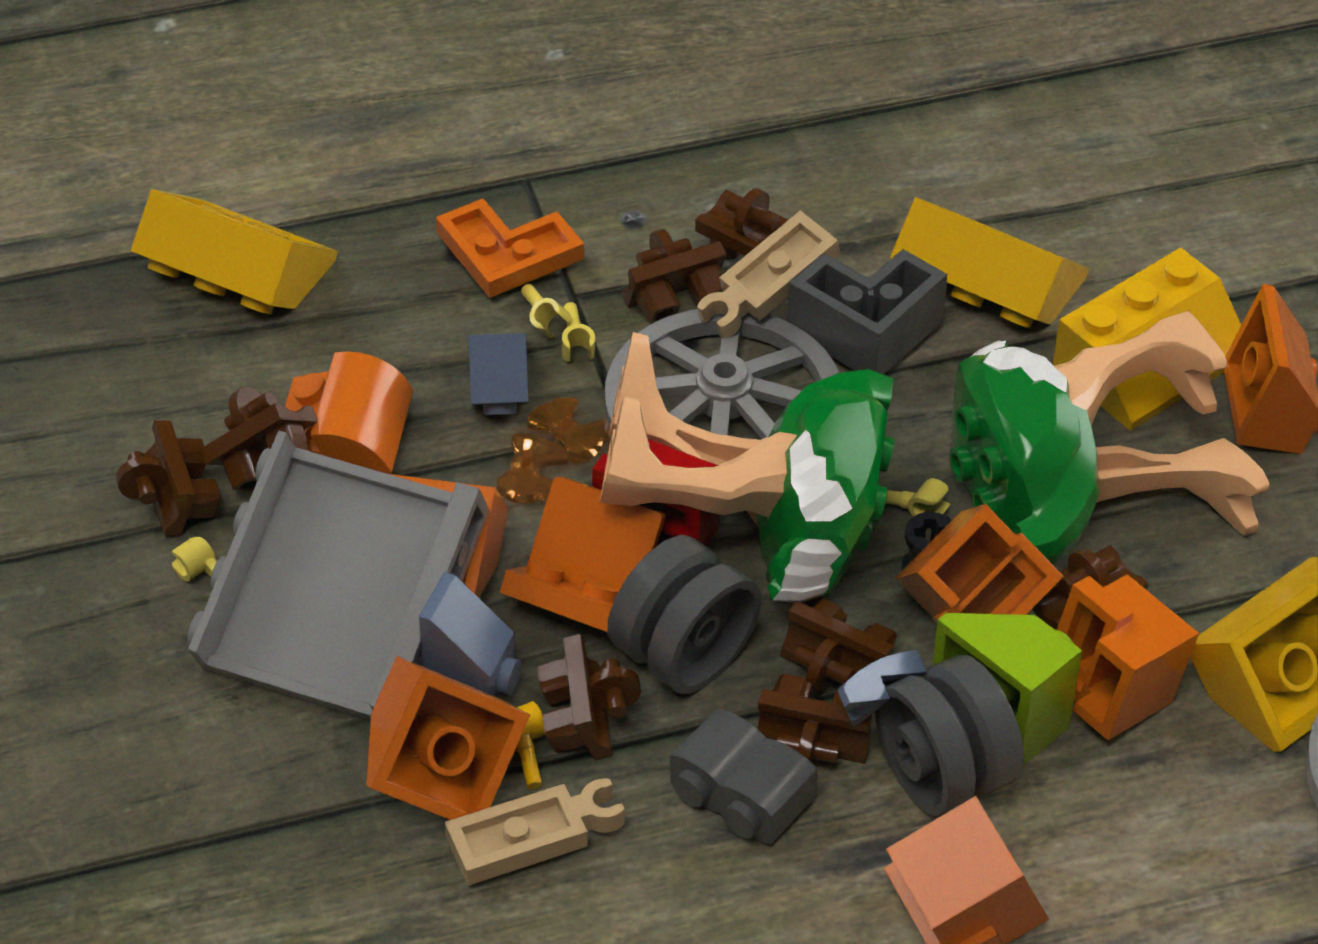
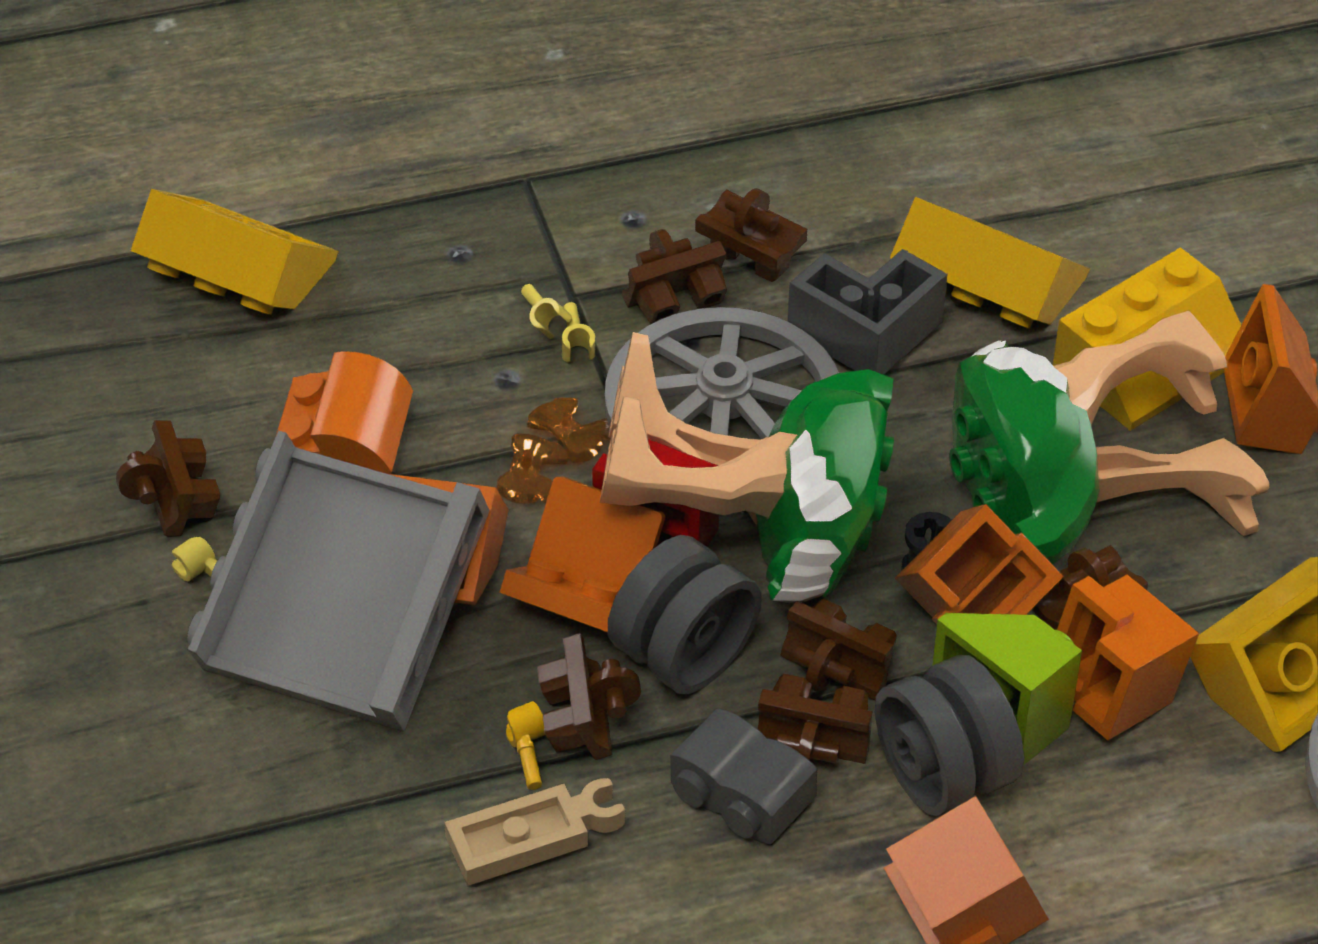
(253, 428): reddish brown hips -> none
(440, 741): orange slope -> none
(467, 640): sand blue slope -> none
(498, 371): sand blue slope -> none
(506, 257): orange plate -> none
(764, 275): tan plate -> none
(866, 688): sand blue slope -> none
(924, 500): light yellow hand -> none

